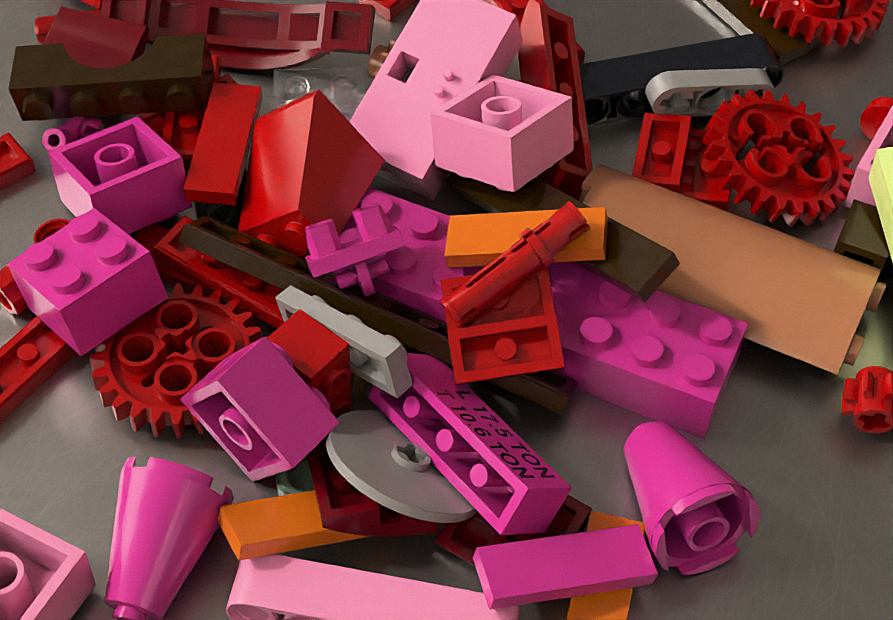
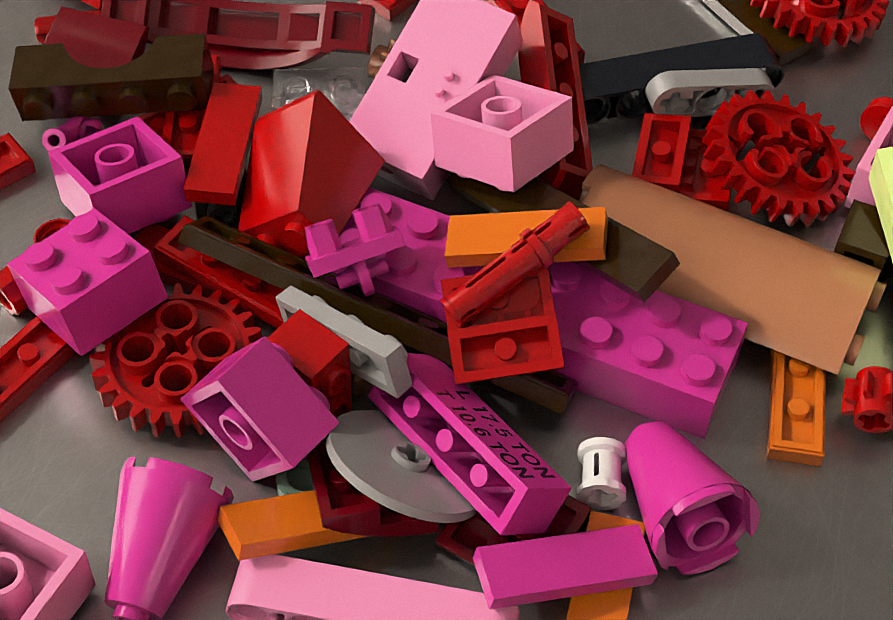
(601, 473): none -> bush
(796, 411): none -> orange tile

